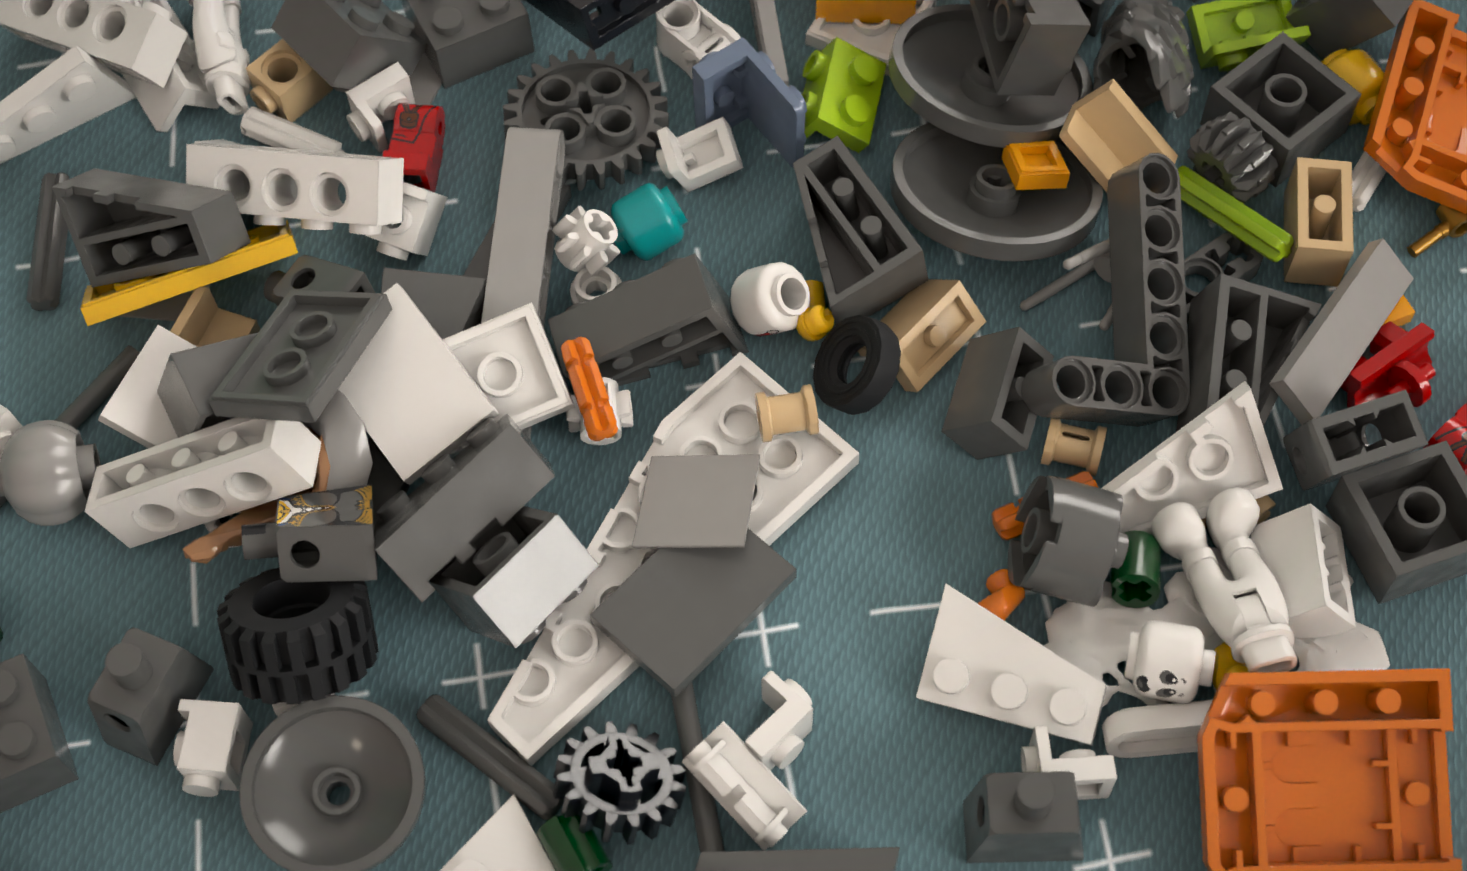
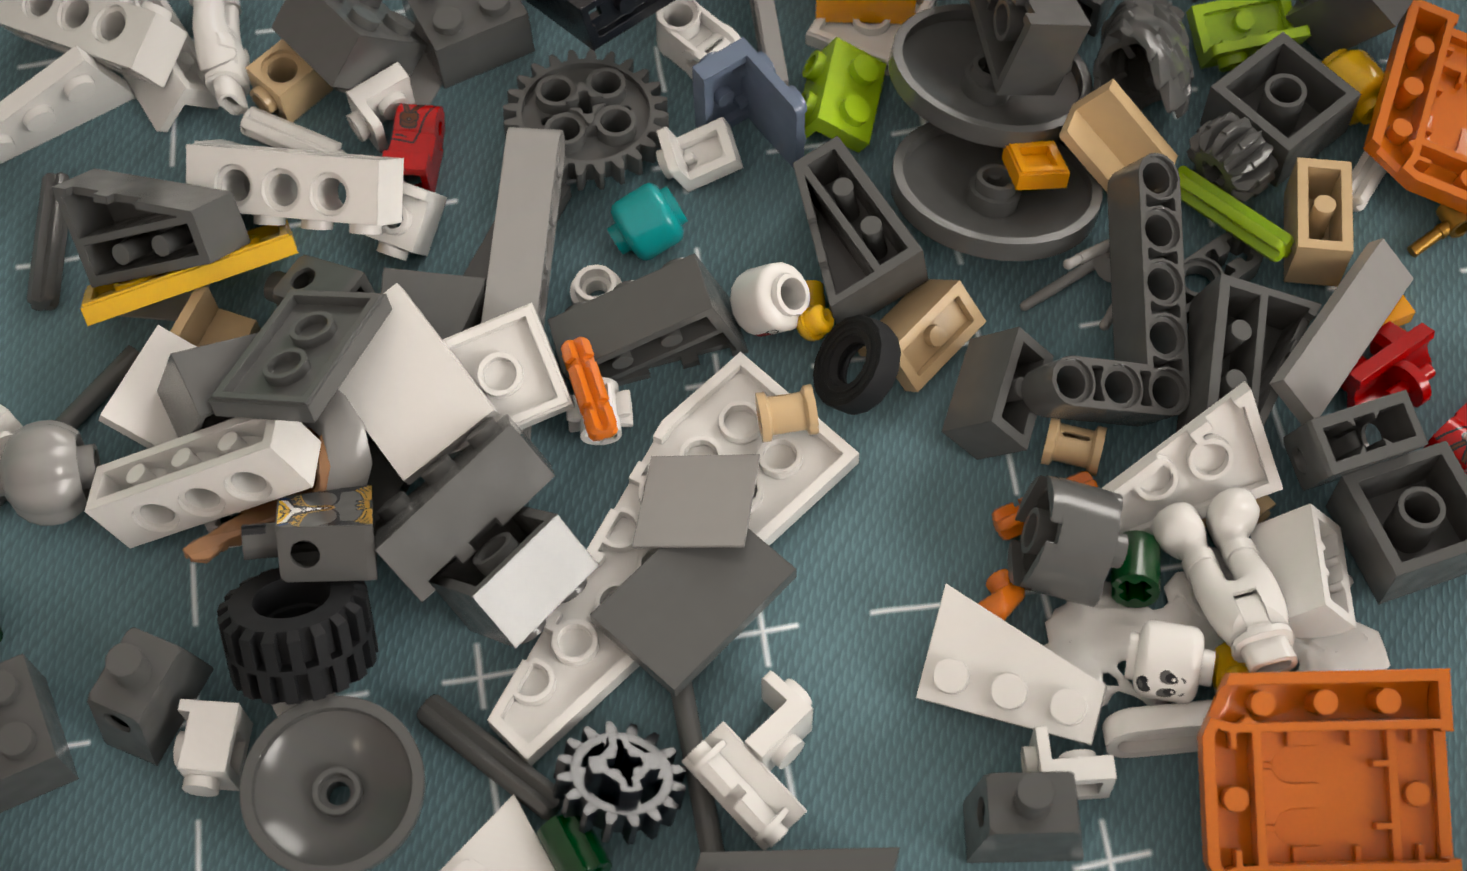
(586, 240): white gear -> none

